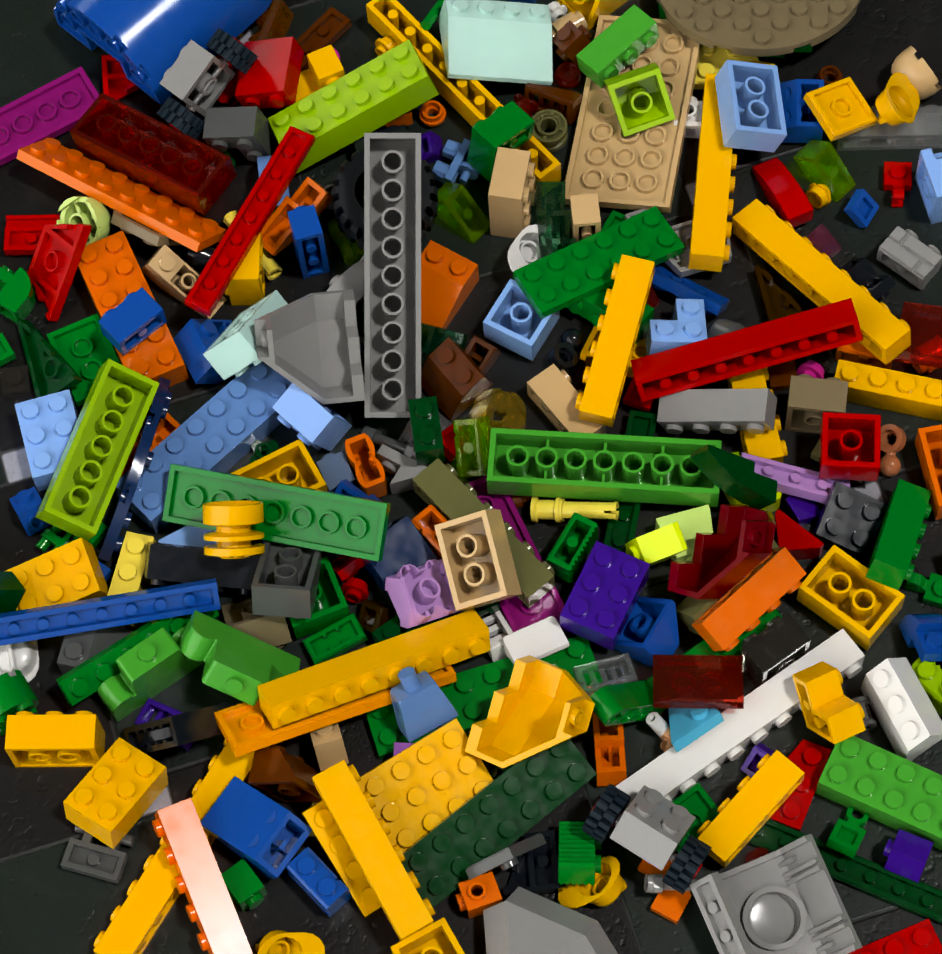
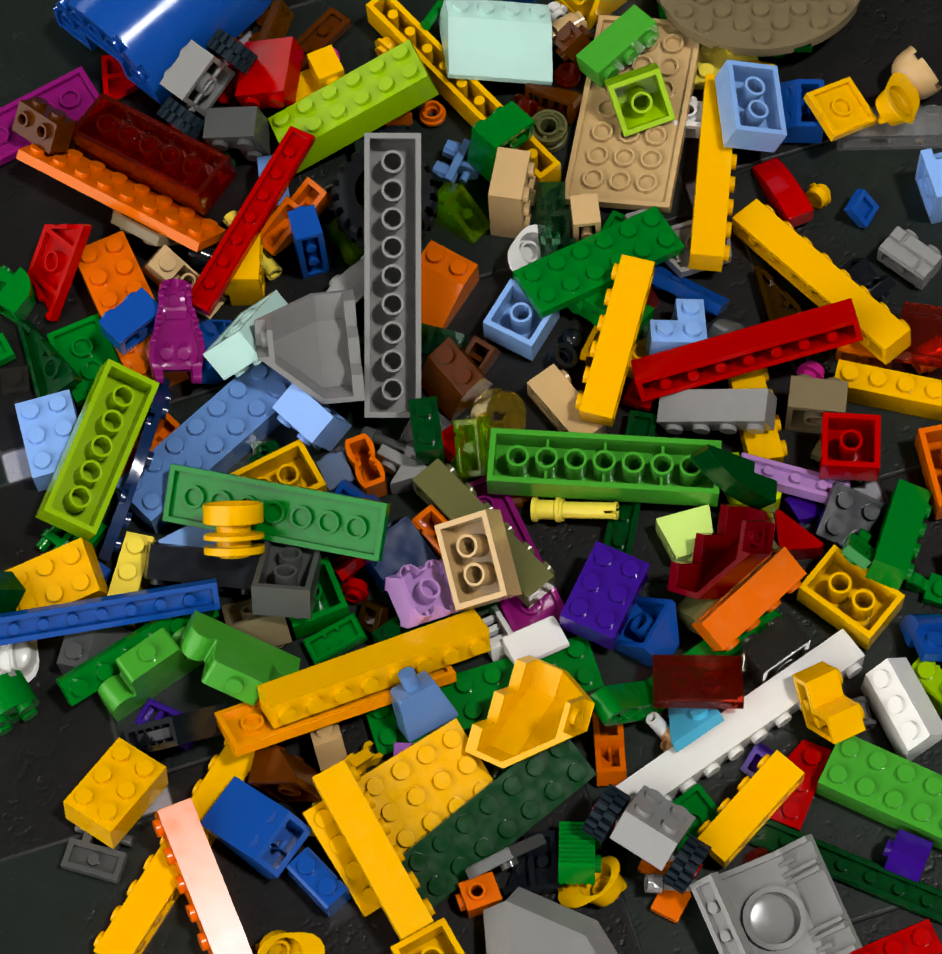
(24, 232): red plate -> none
(26, 507): blue bracket -> none
(43, 125): none -> reddish brown brick
(54, 739): yellow brick -> none
(86, 211): yellowish green cylinder -> none
(176, 337): none -> magenta animal
(244, 885): green brick -> none
(364, 758): none -> yellow plate
(431, 147): dark purple slope -> none
(573, 547): green brick -> none
(621, 661): clear slope -> none
(658, 544): neon yellow slope -> none
(781, 375): reddish brown tile -> none
(824, 166): clear neon green slope -> none
(824, 241): clear pink slope -> none
(829, 72): reddish brown plate -> none
(848, 834): green plate -> none
(857, 549): none -> green plate
(889, 463): nougat plate -> none
(897, 179): red plate -> none

